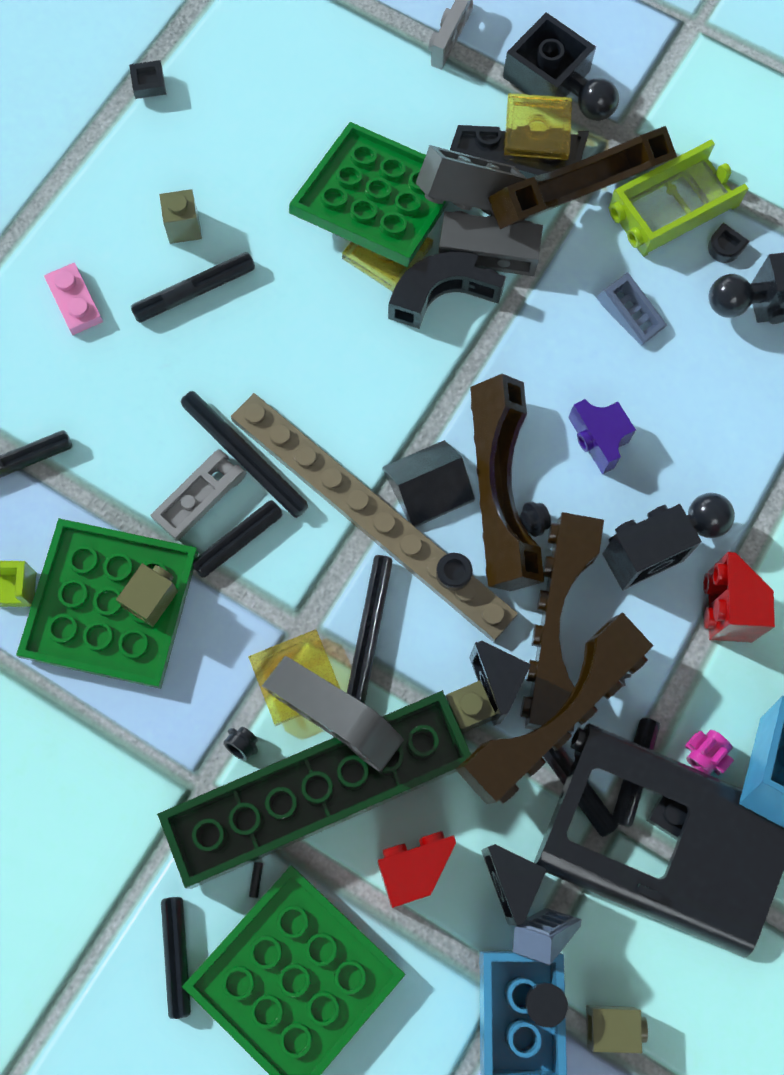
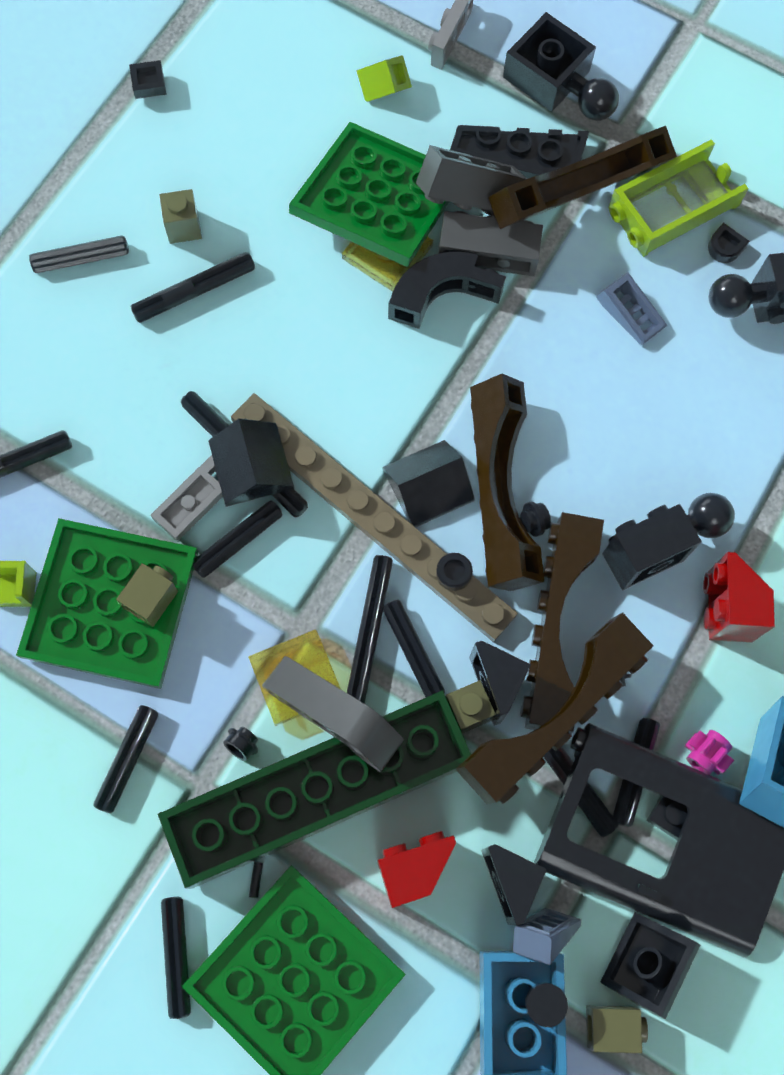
(73, 298): bright pink plate -> none
(78, 254): none -> axle
(125, 759): none -> black axle
(250, 461): none -> black slope
(384, 78): none -> lime panel
(412, 648): none -> black axle
(538, 126): clear yellow tile -> none
(601, 432): dark purple brick -> none
(650, 965): none -> black slope

